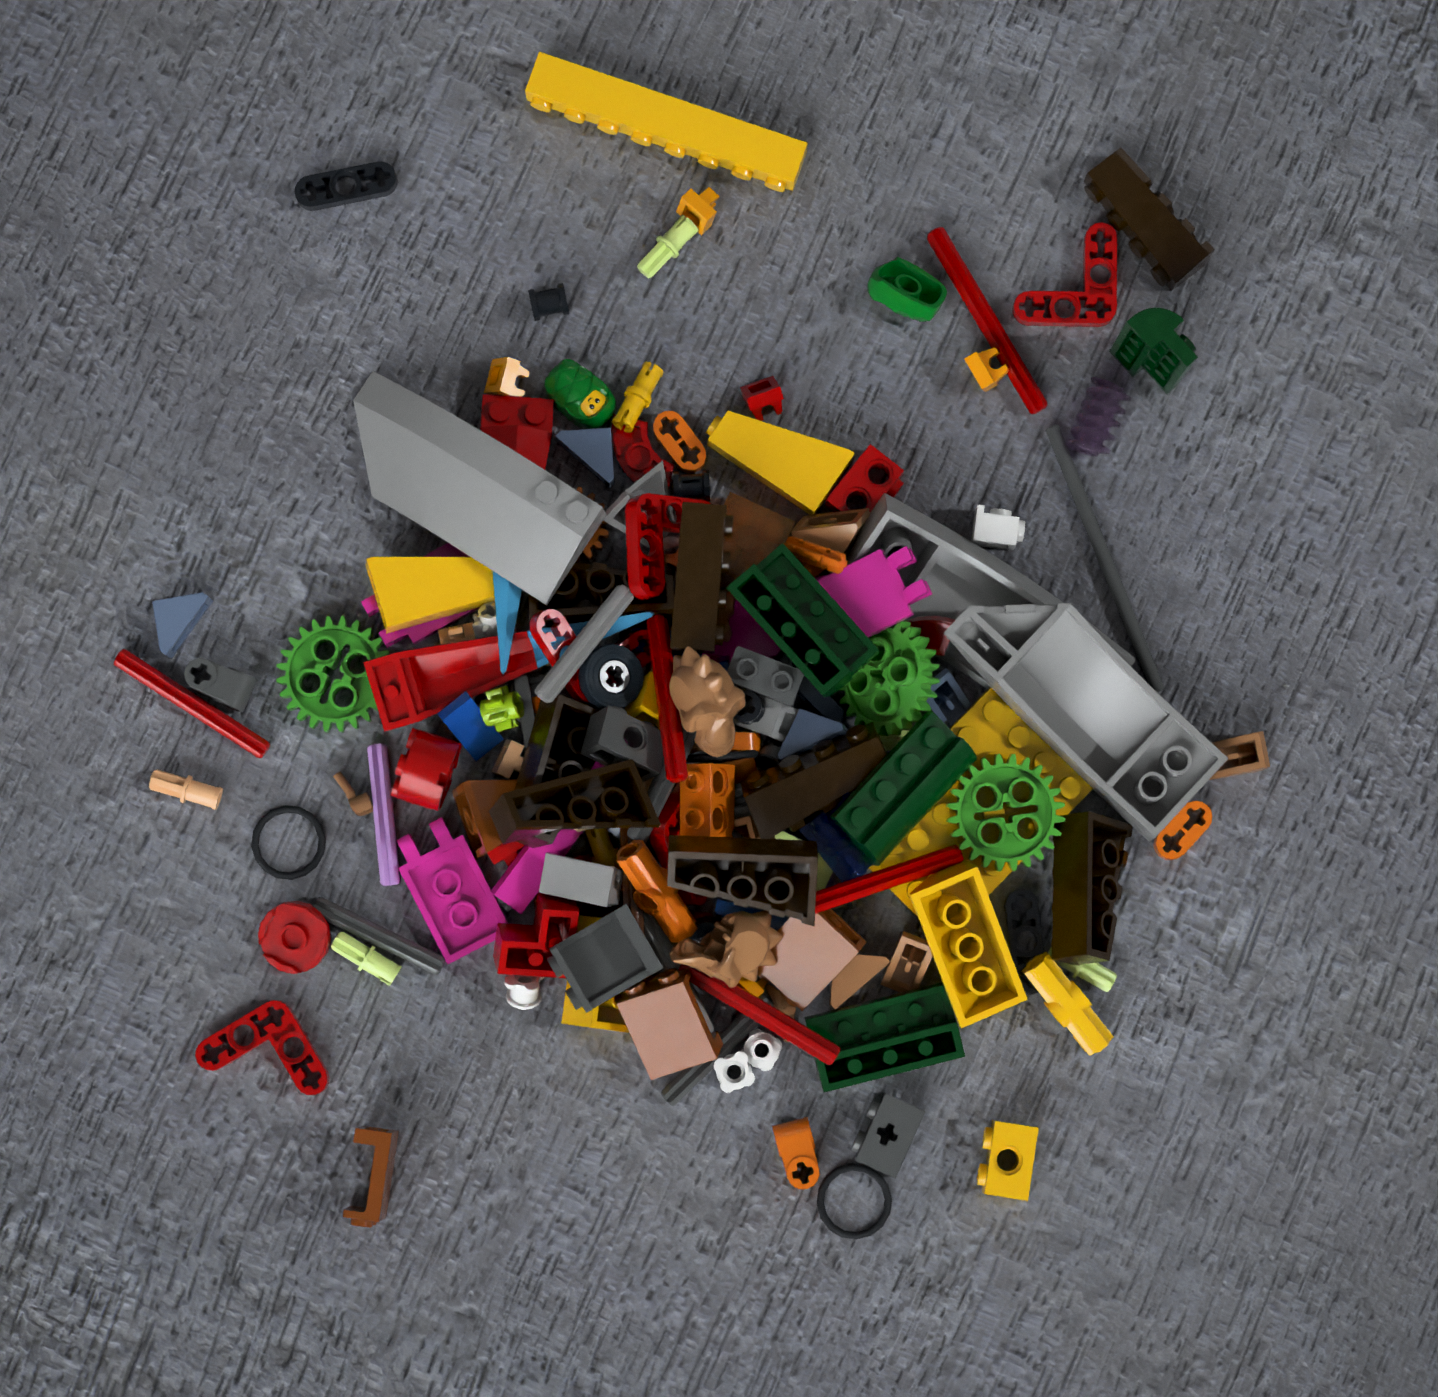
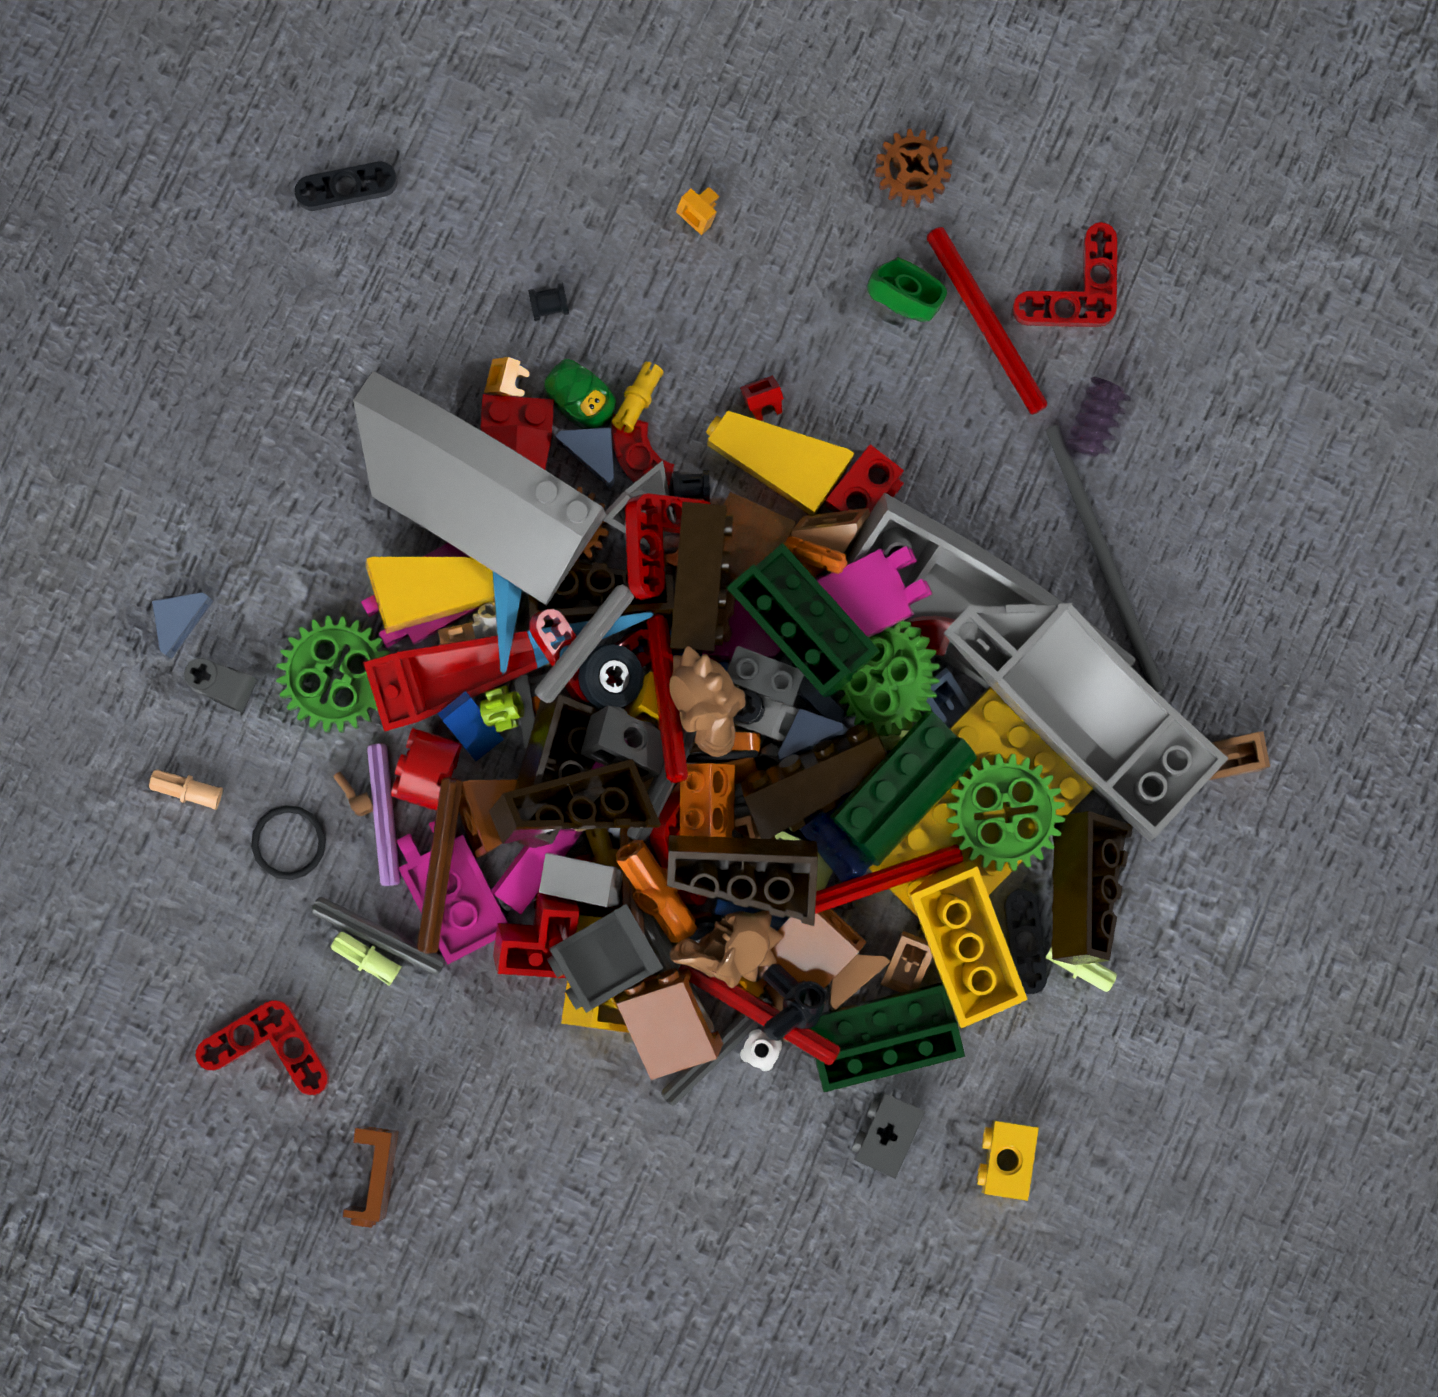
(191, 703): red axle -> none
(294, 937): red tile -> none
(439, 865): none -> reddish brown axle
(505, 851): red tile -> none
(508, 759): light nougat tile -> none
(523, 991): white brick -> none
(665, 122): yellow brick -> none
(667, 246): yellowish green axle -> none
(673, 447): orange beam -> none
(745, 1079): white brick -> none
(795, 996): none -> black axle
(797, 1145): orange piece -> none
(821, 1197): black piece -> none
(924, 177): none -> dark orange gear
(983, 372): light orange tile -> none
(997, 528): white brick -> none
(1067, 1003): yellow piece -> none
(1146, 220): dark brown wedge -> none
(1153, 345): dark green brick -> none
(1189, 836): orange beam -> none

